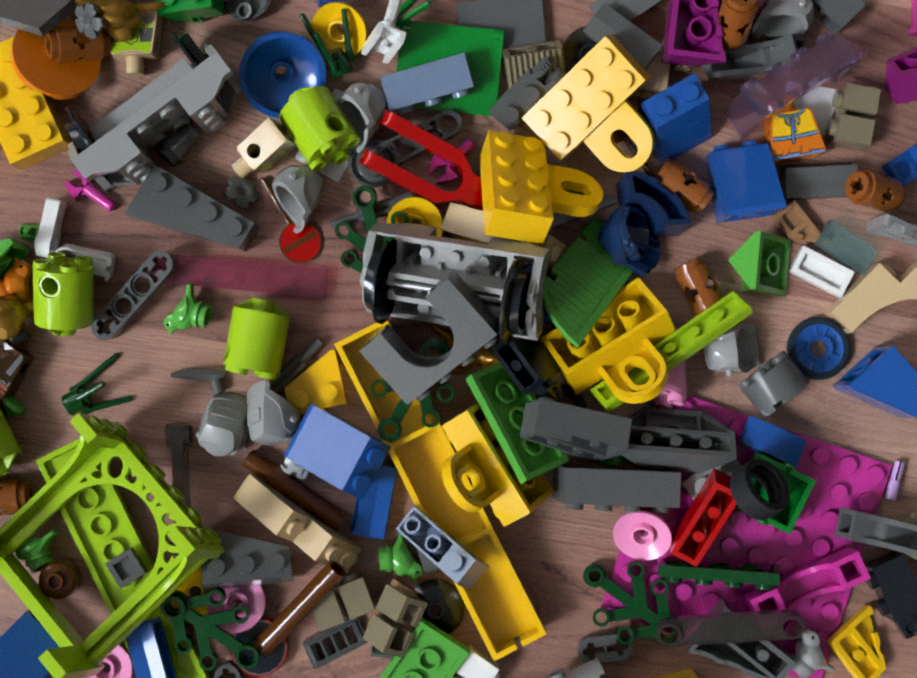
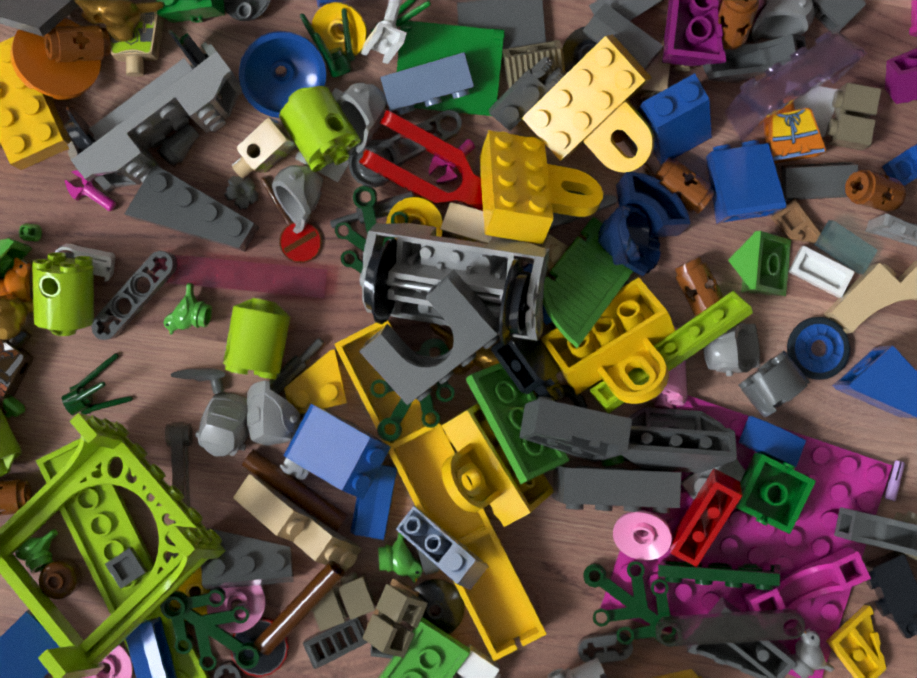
(50, 227): white piece -> none
(88, 21): dark grey plant -> none
(746, 495): black tyre -> none

